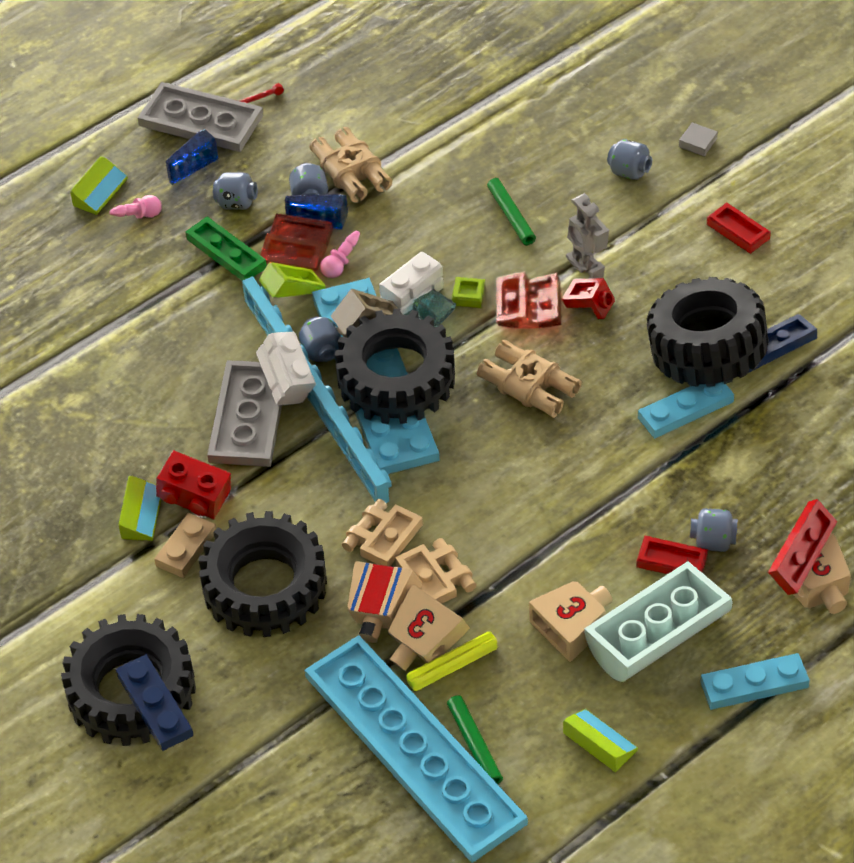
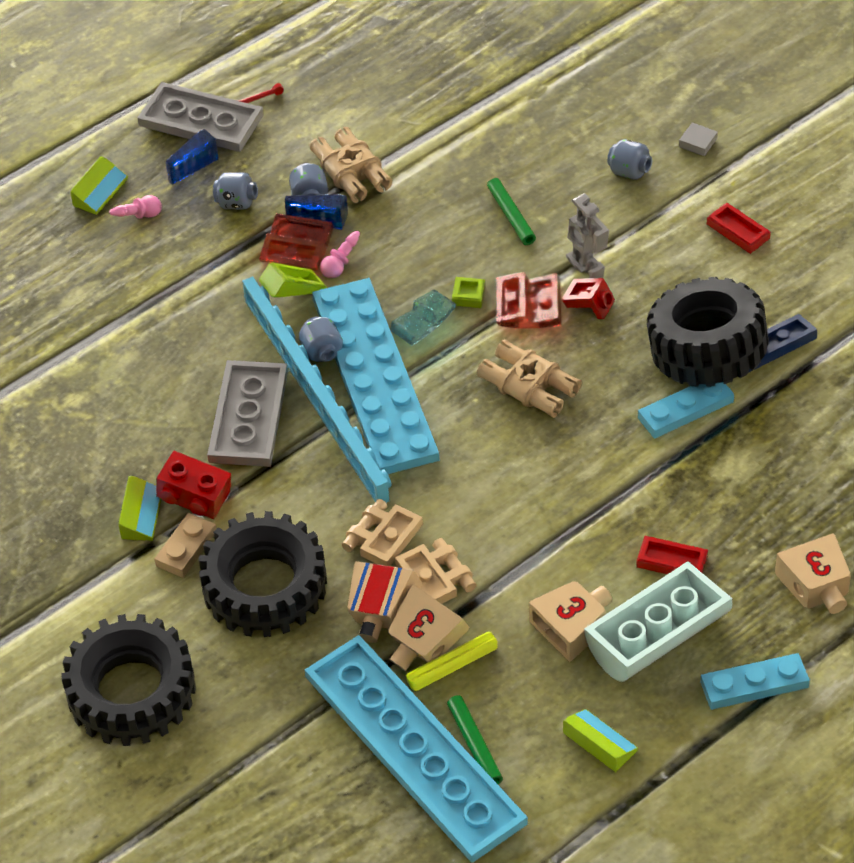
(154, 702): dark blue plate -> none
(225, 249): green plate -> none
(285, 368): white brick -> none
(359, 304): dark tan arch -> none
(395, 395): black tyre -> none
(412, 281): white brick -> none
(714, 529): sand blue head -> none
(802, 547): red plate -> none

